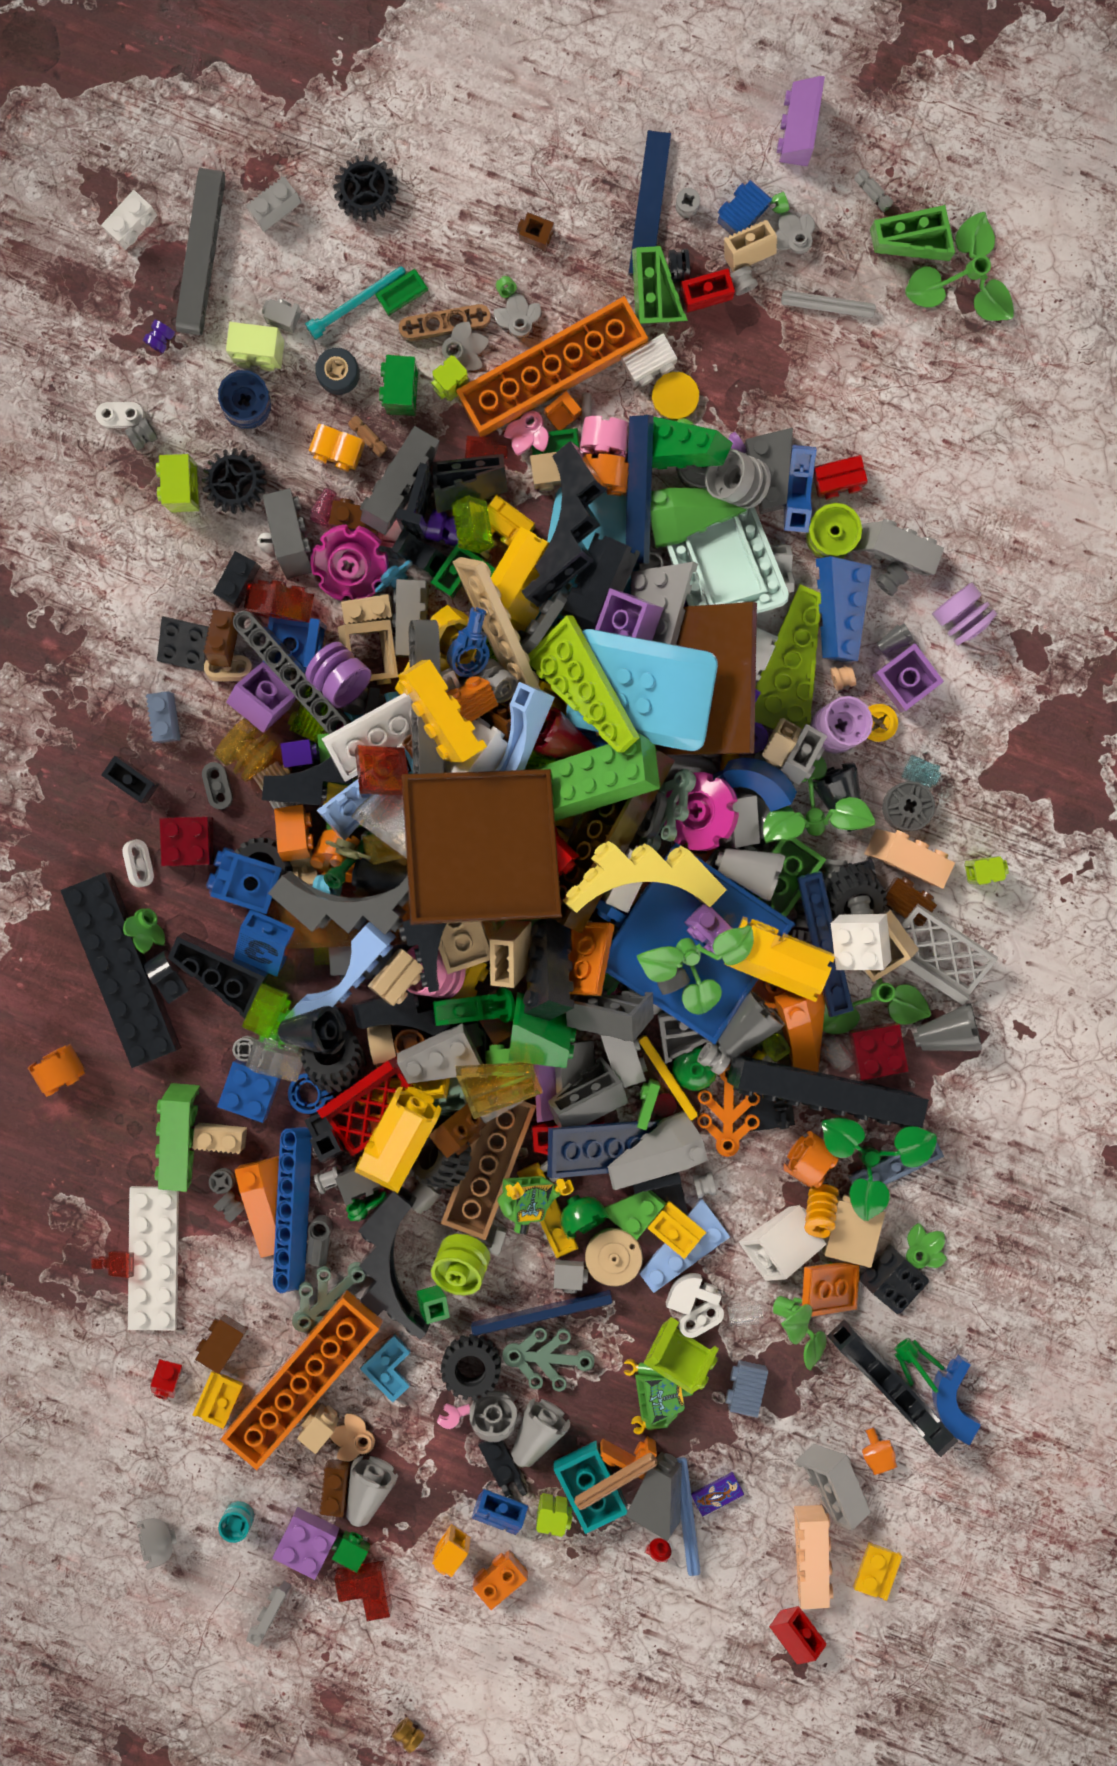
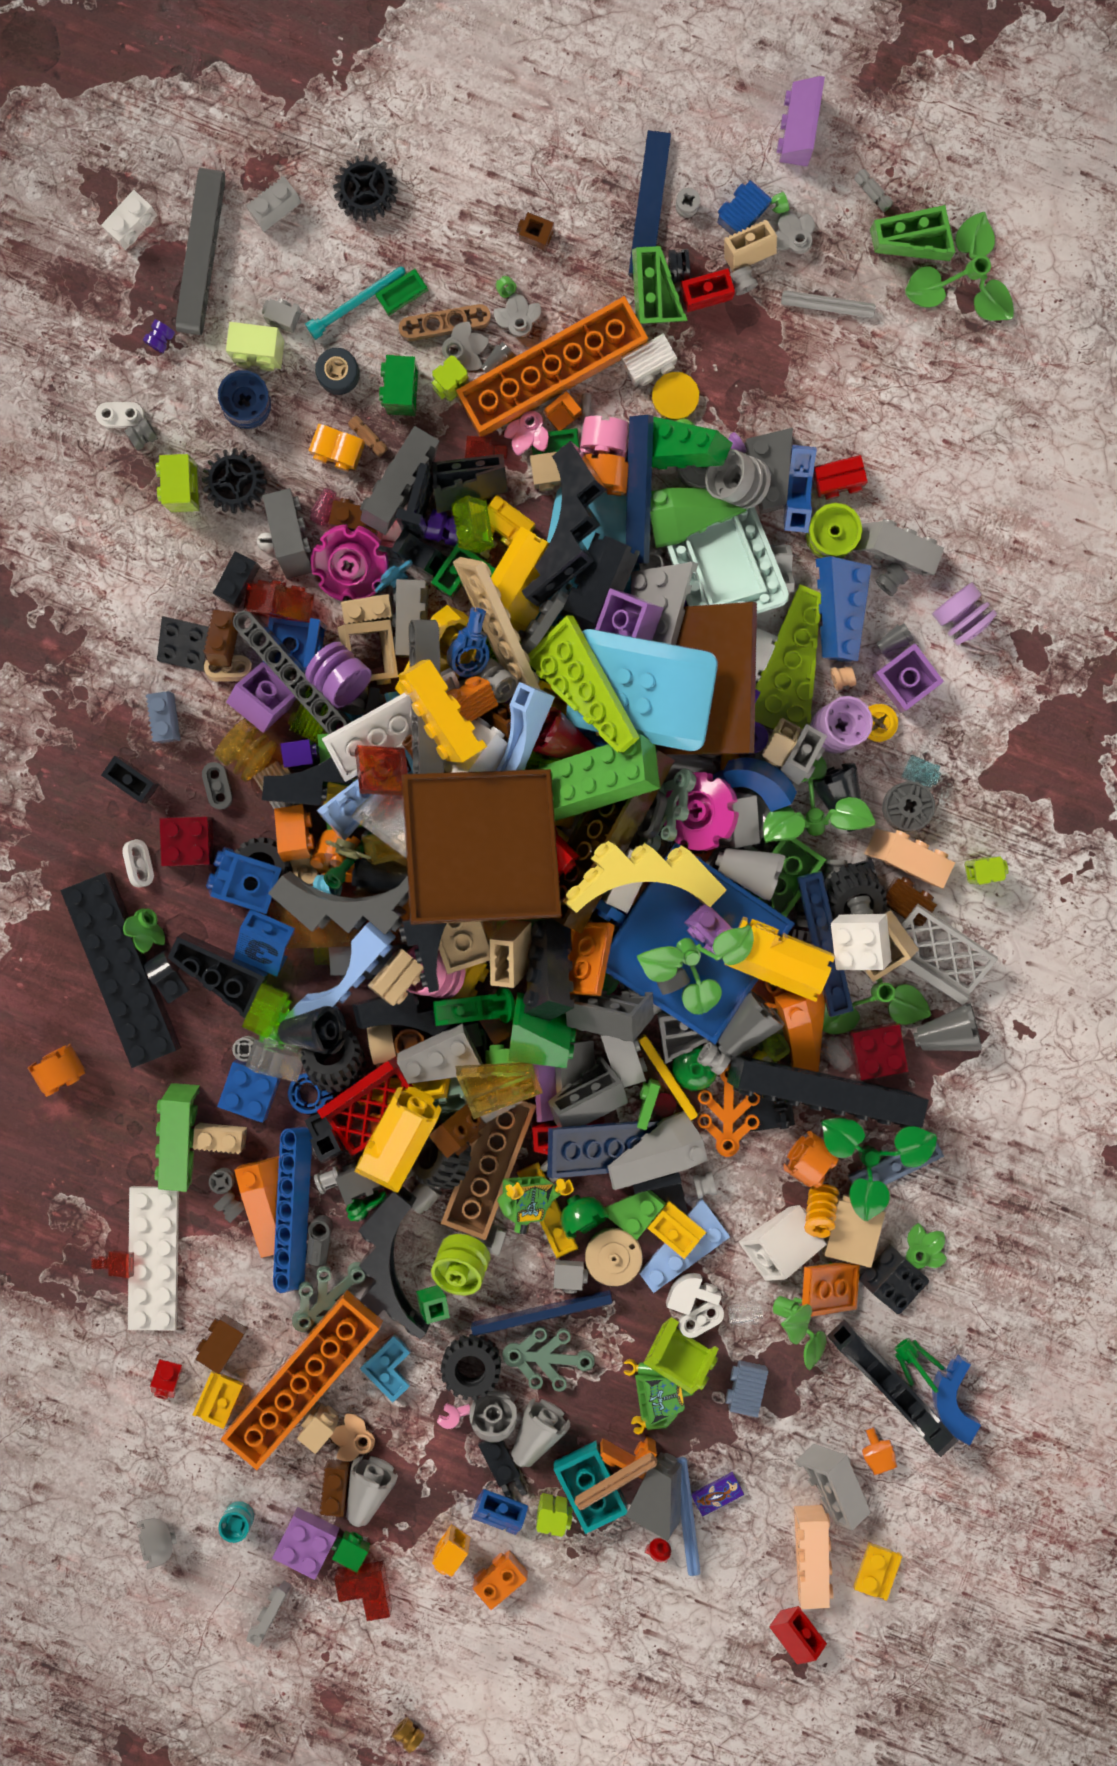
(498, 356): none -> dark grey cone

